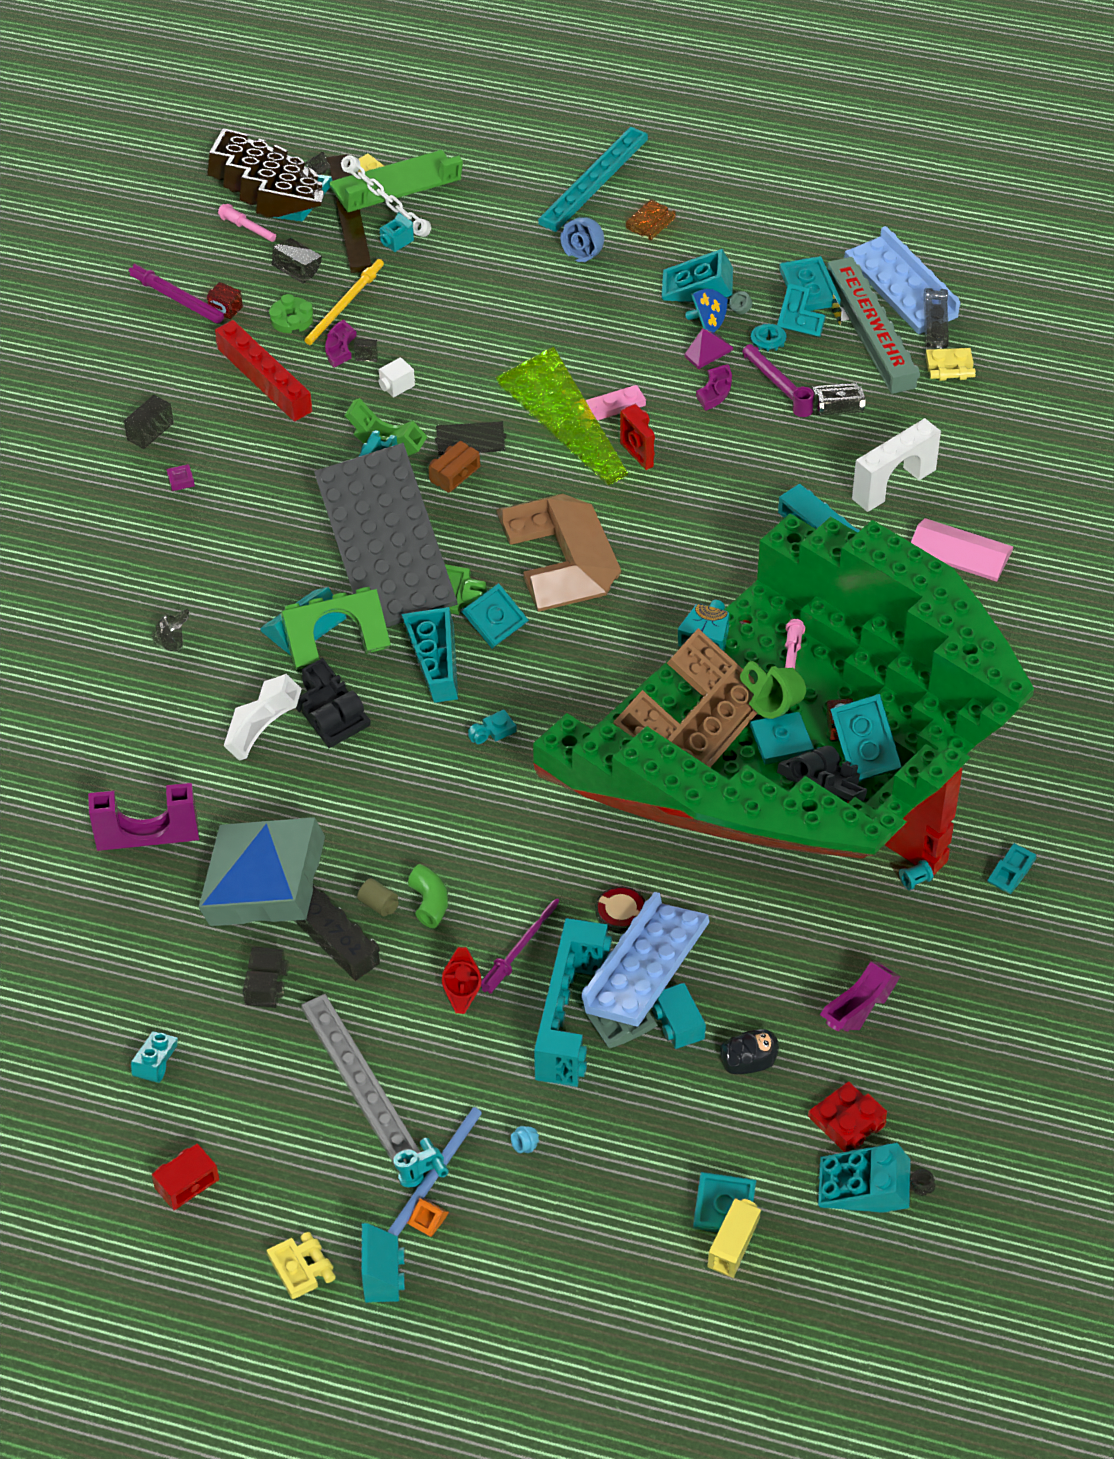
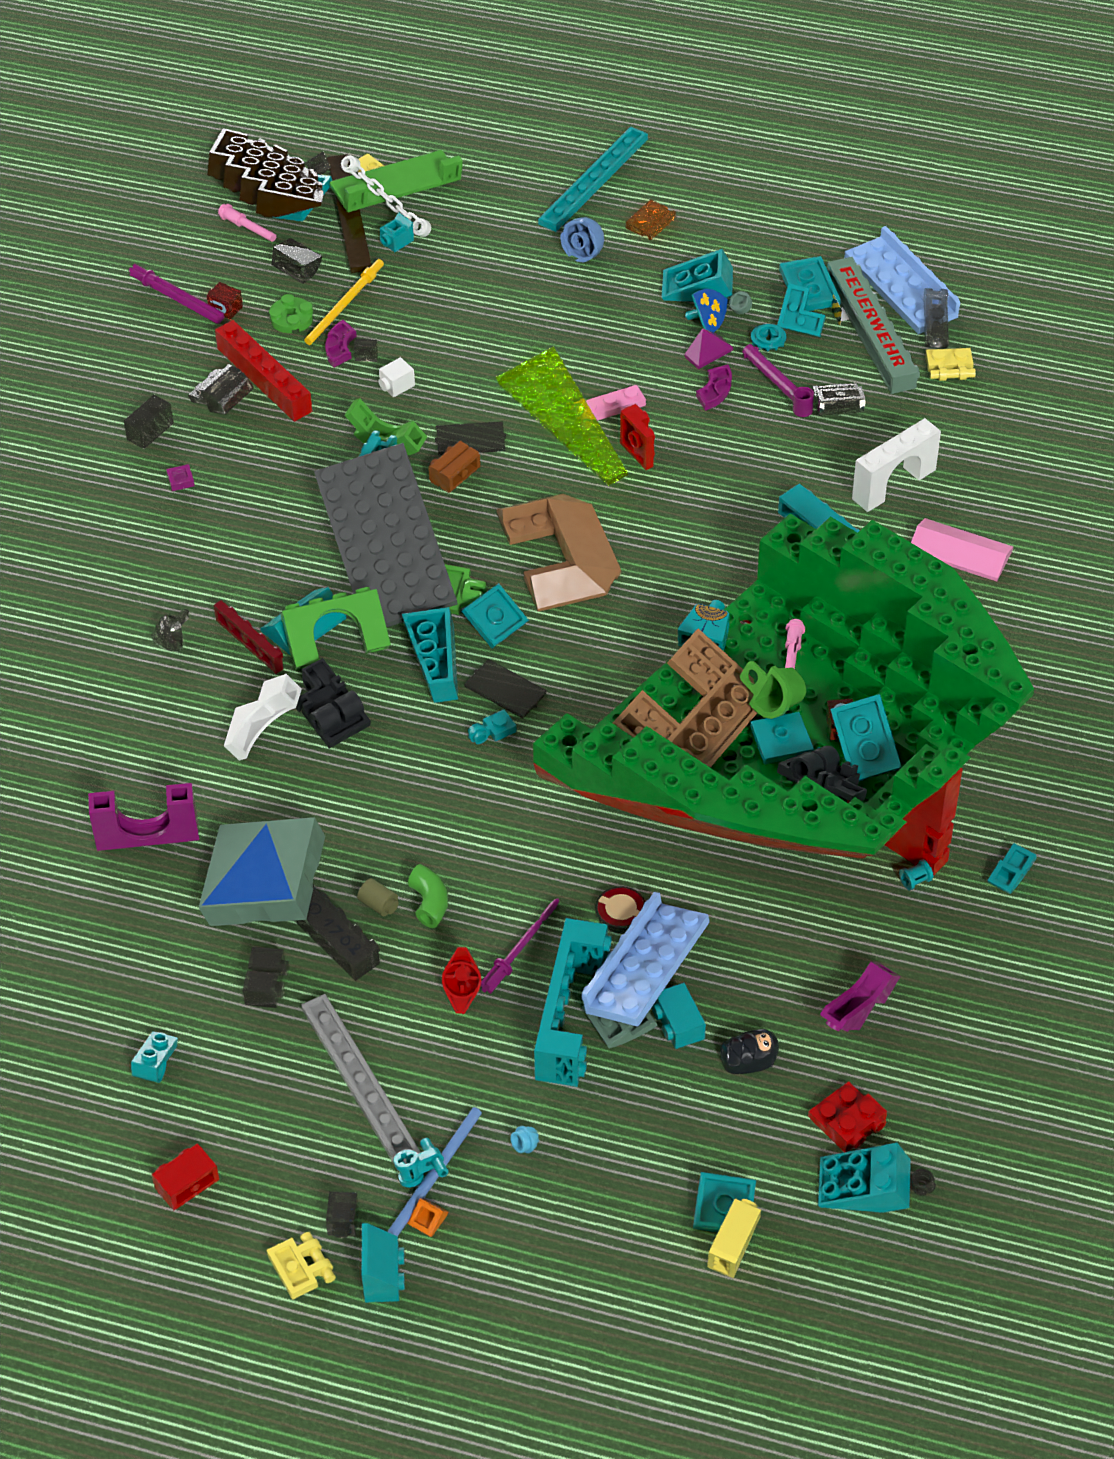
(222, 389): none -> clear smoke brick
(249, 637): none -> dark red plate
(342, 1214): none -> clear smoke brick
(505, 688): none -> clear smoke piece

